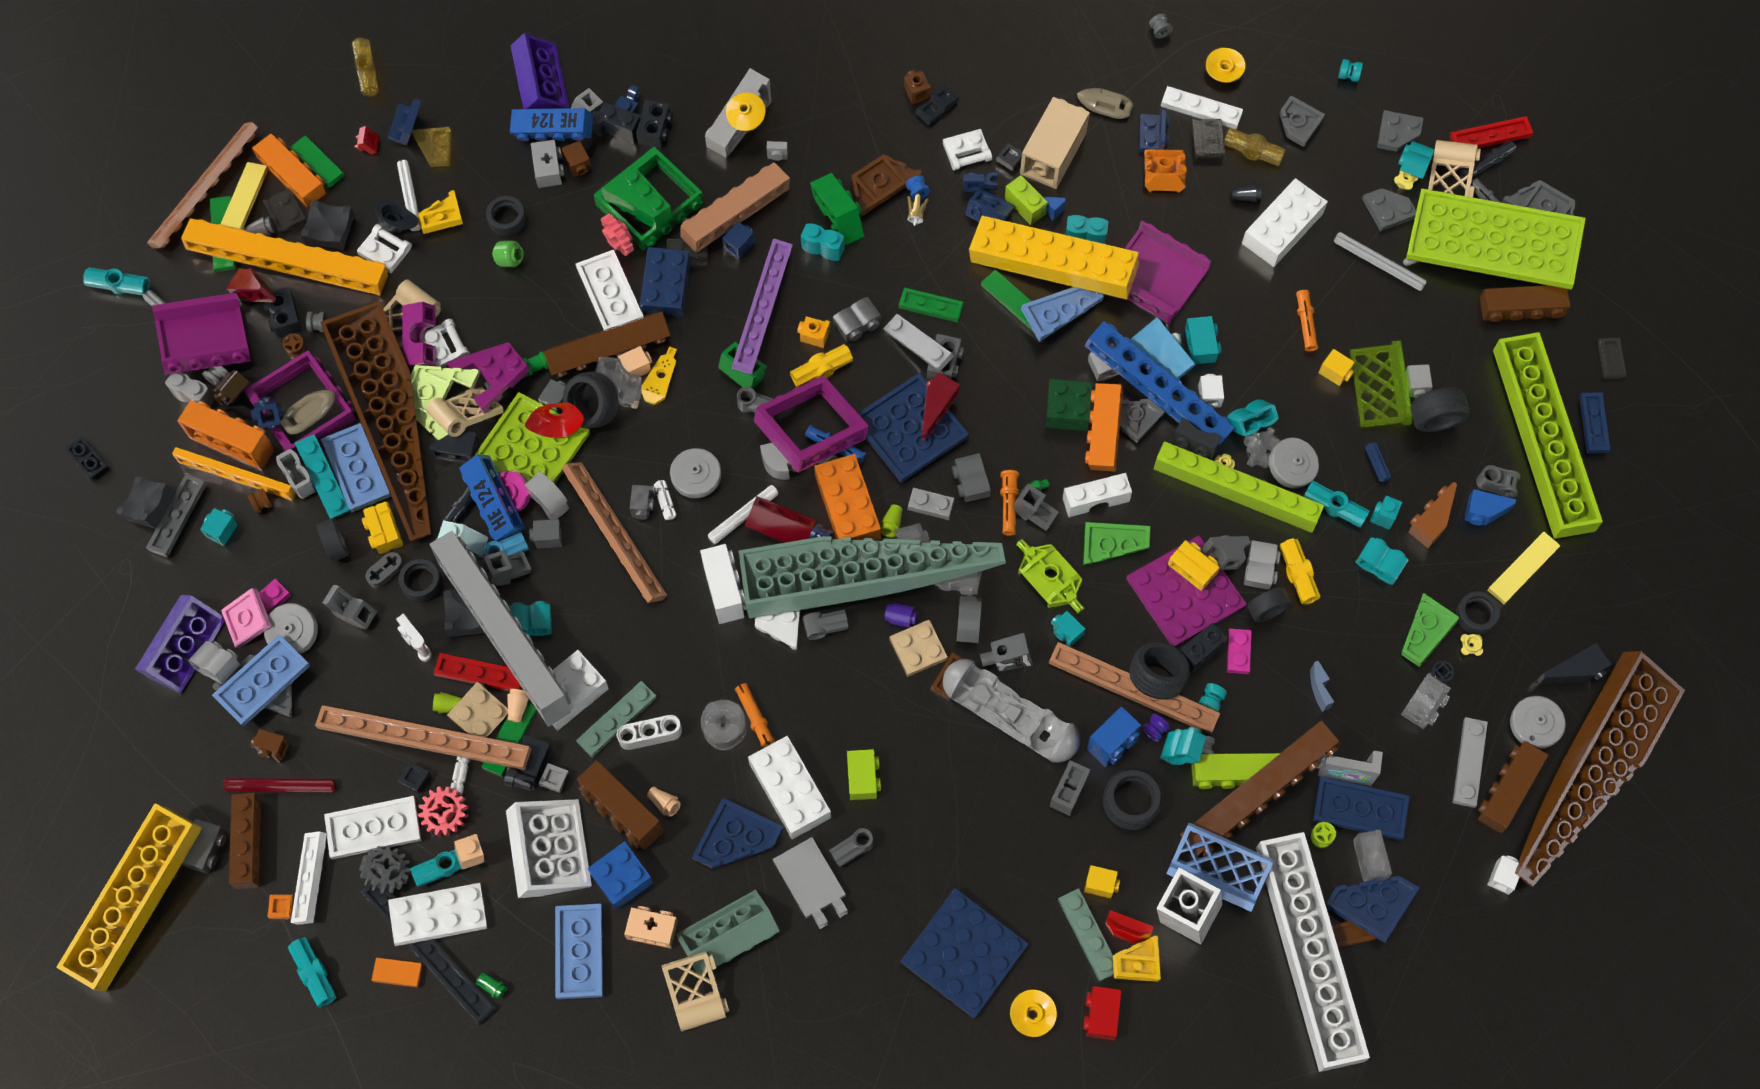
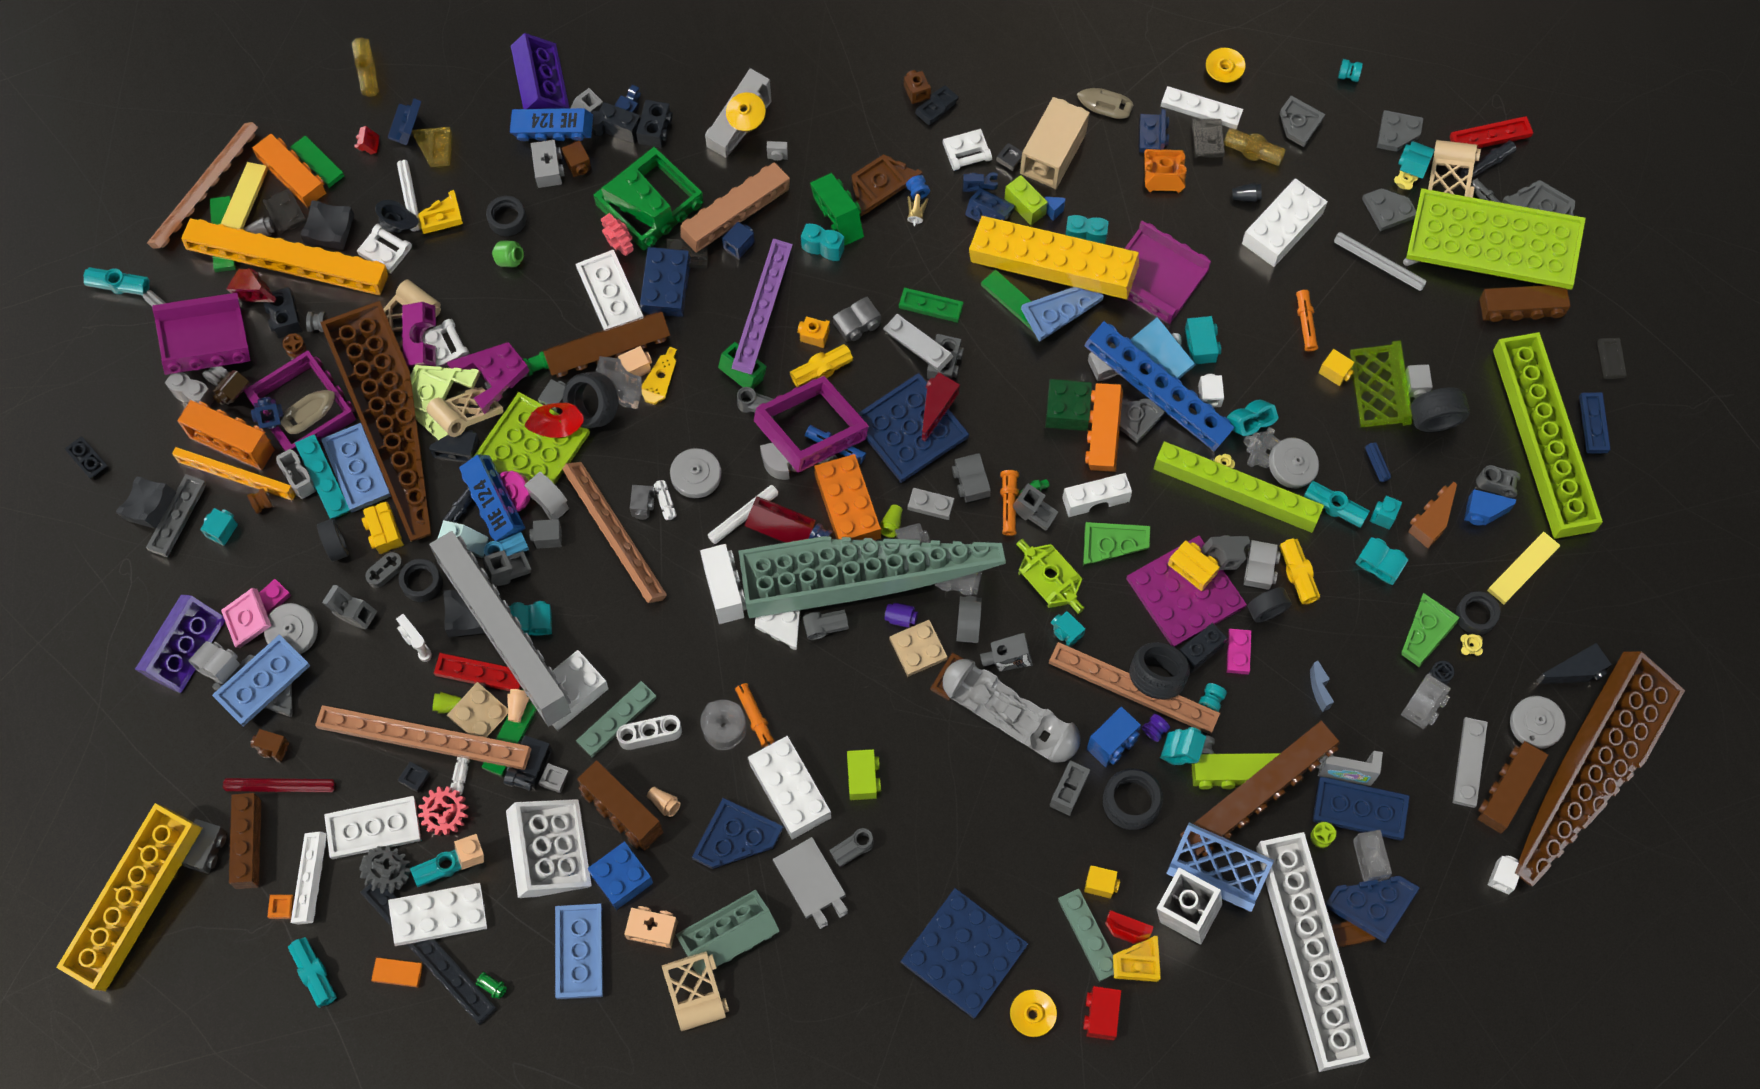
(1161, 25): dark grey wheel -> none
(1195, 440): black brick -> none

